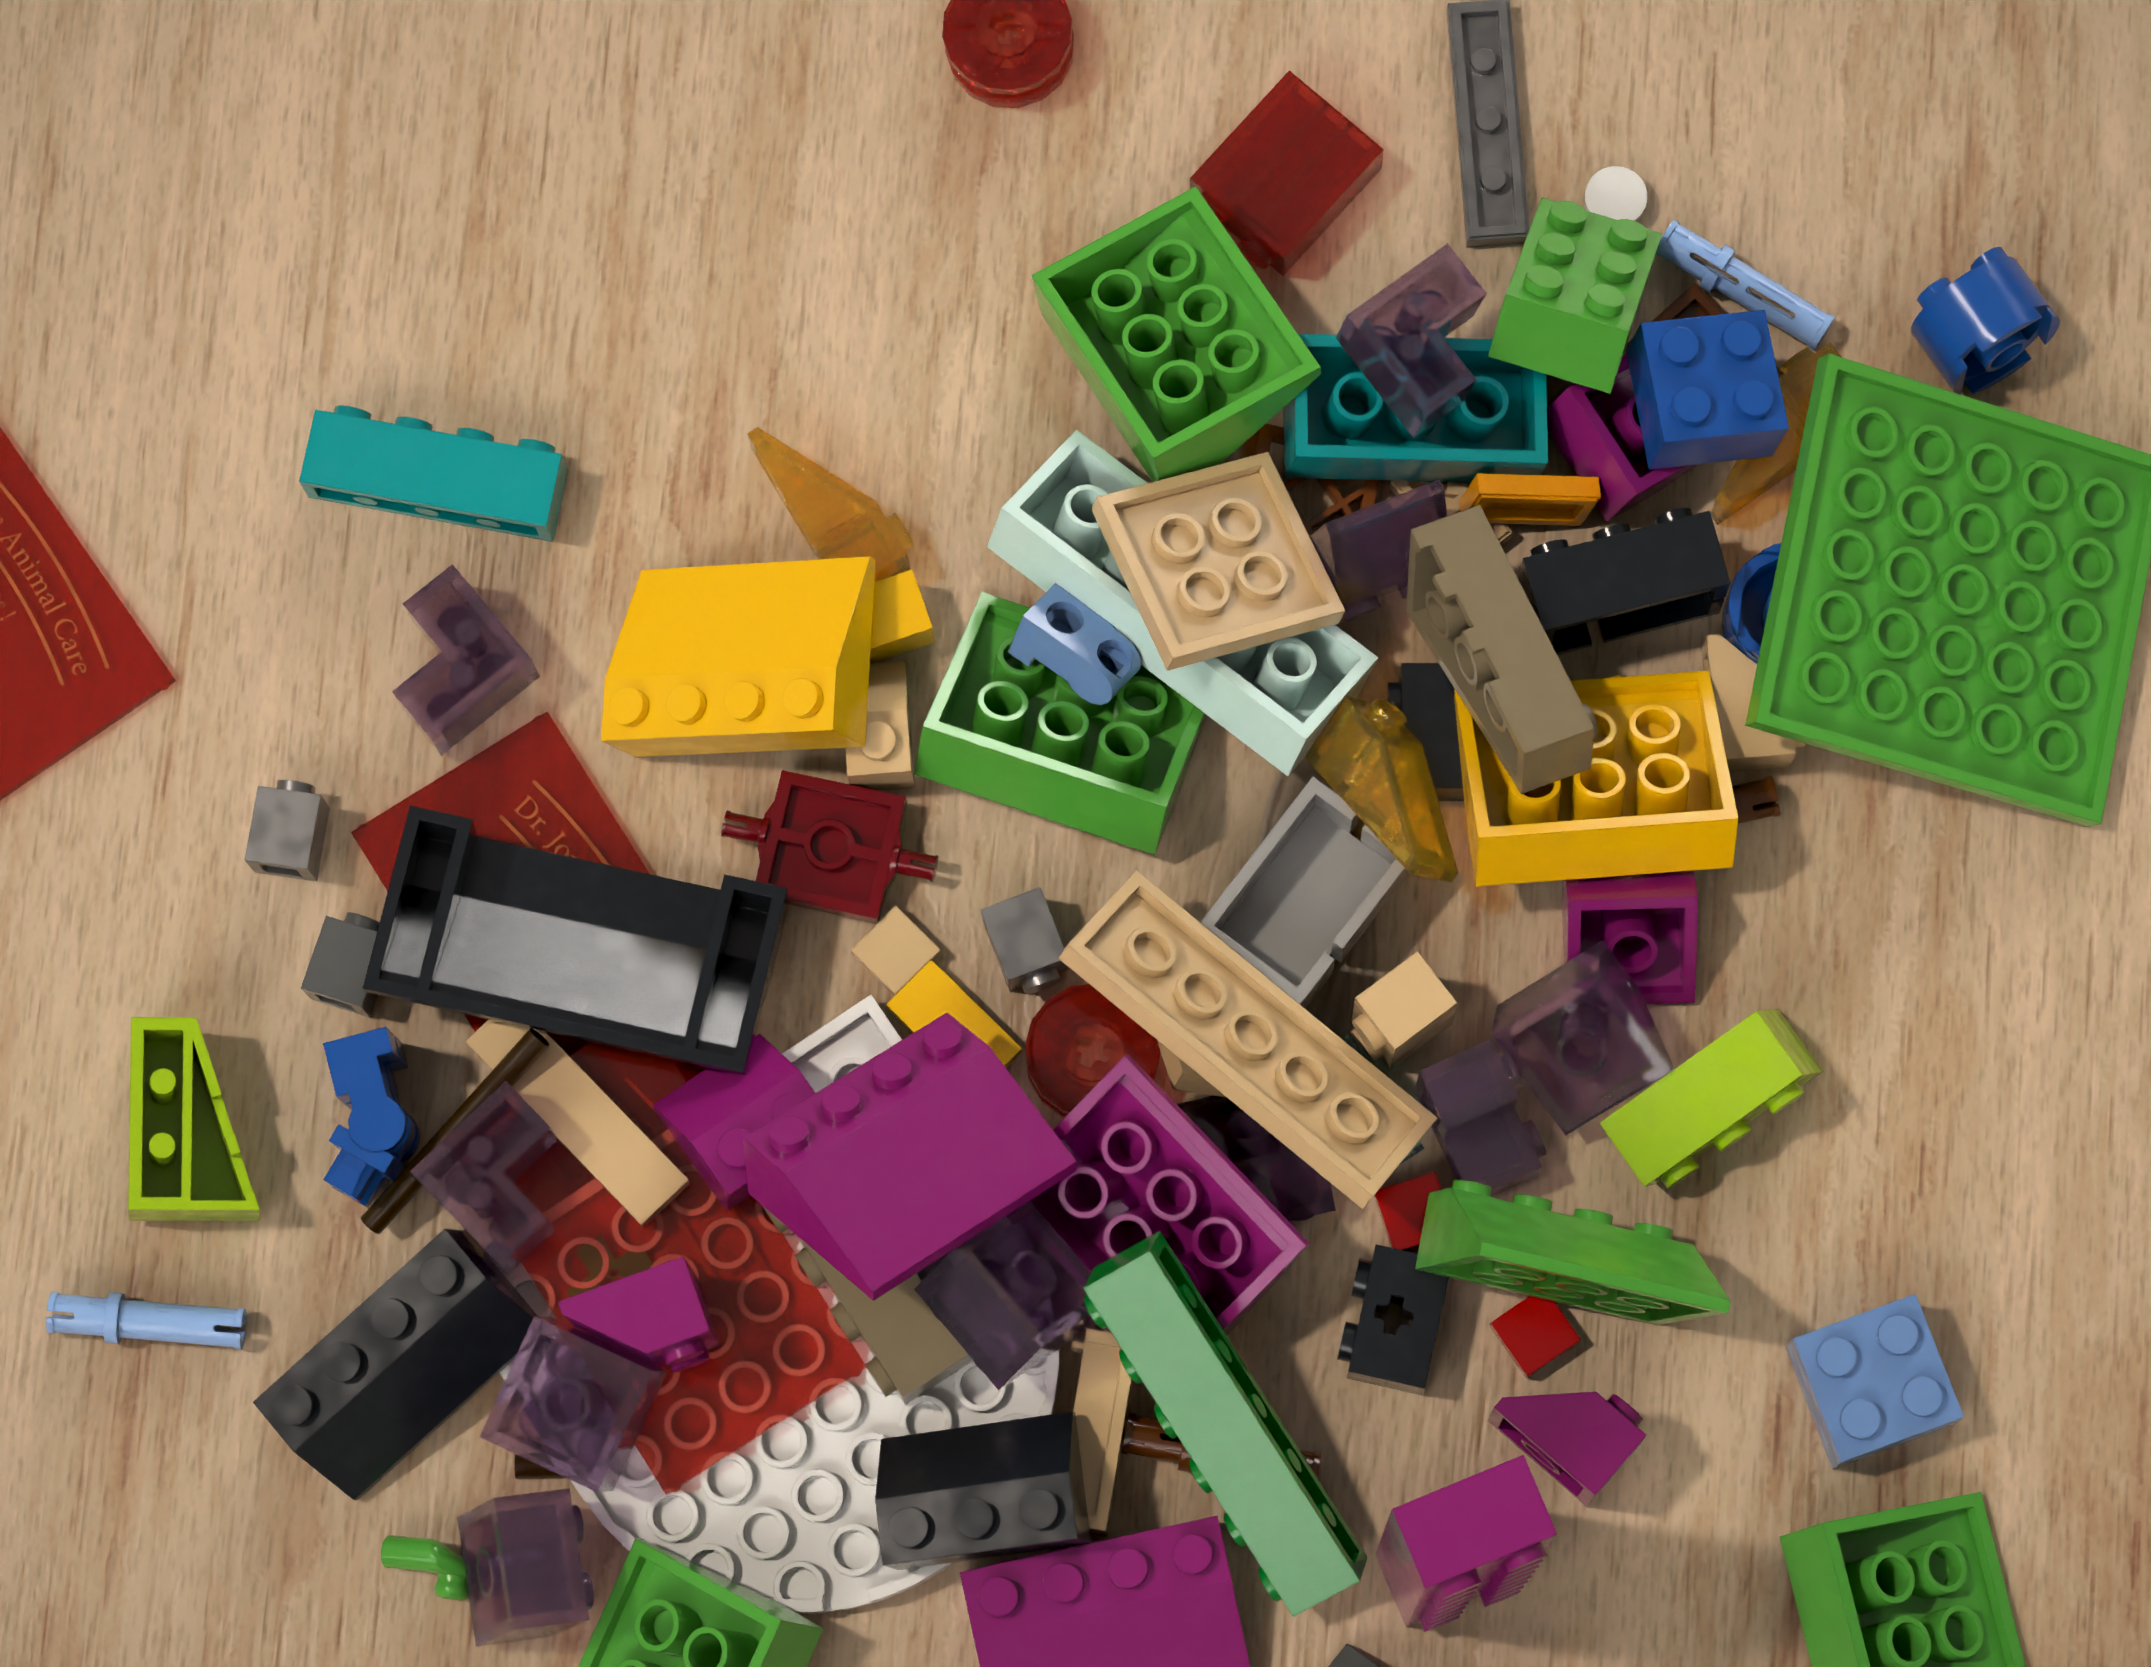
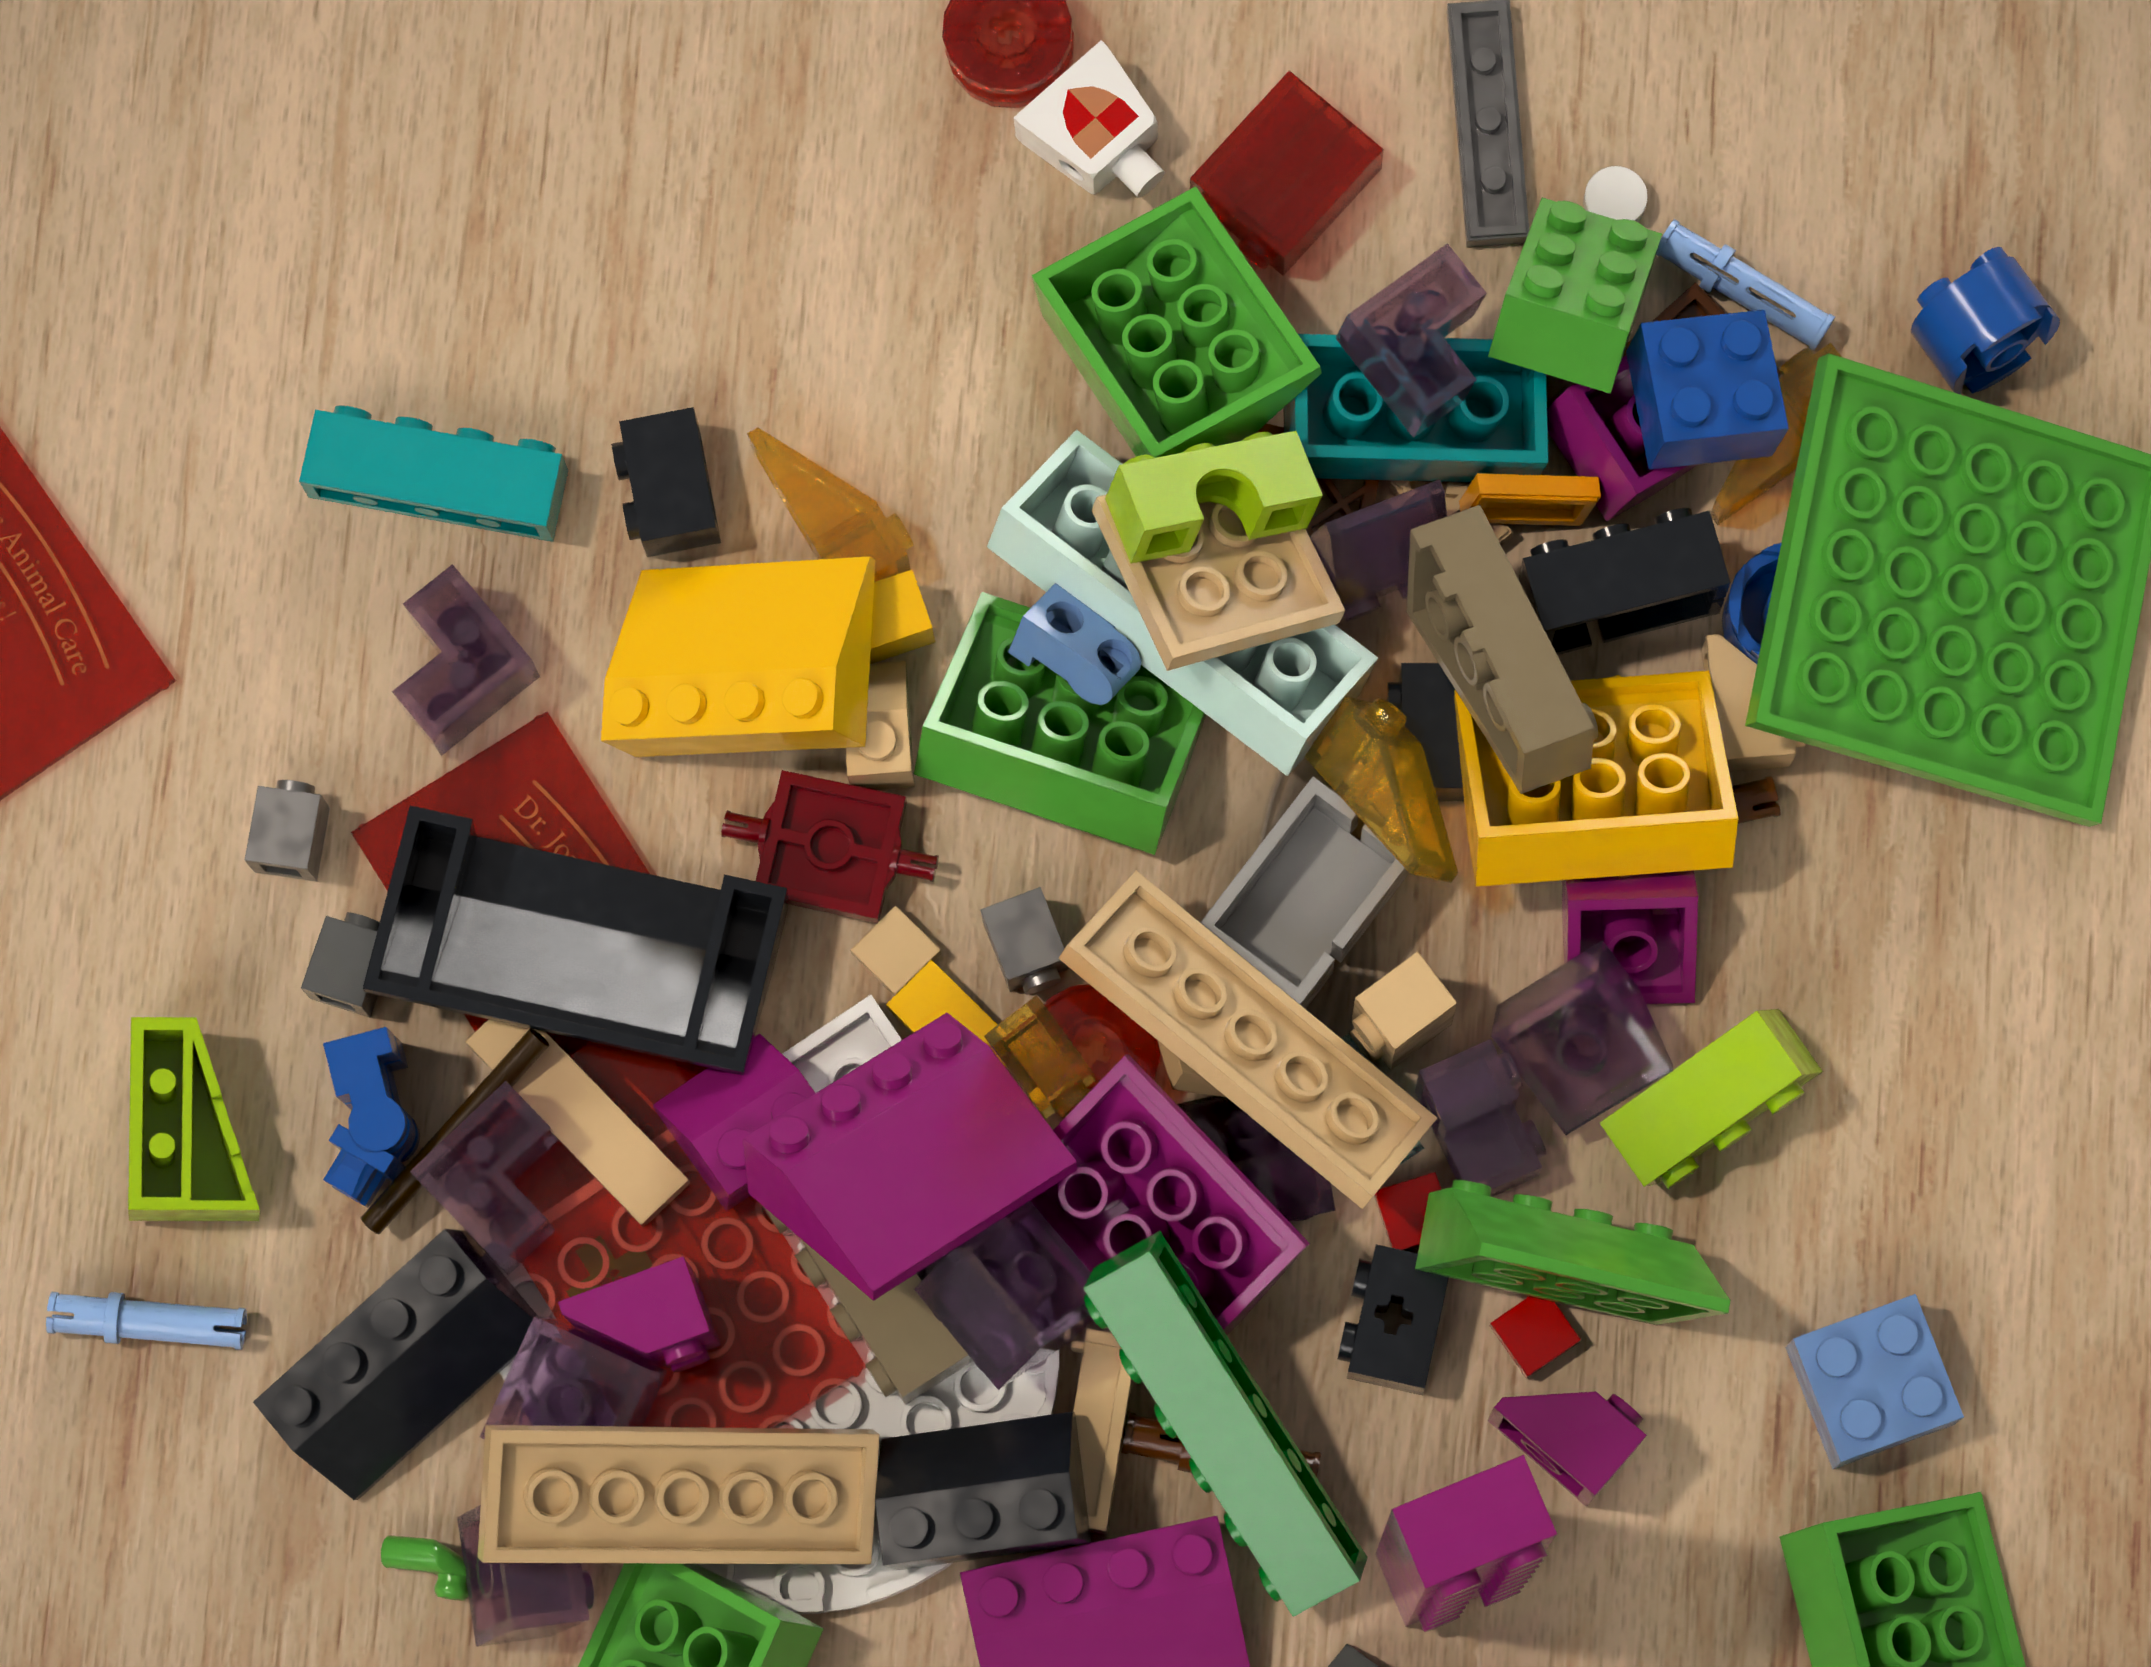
(668, 482): none -> black brick
(677, 1495): none -> tan plate
(1041, 1059): none -> clear yellow slope
(1093, 126): none -> white torso
(1258, 478): none -> lime arch

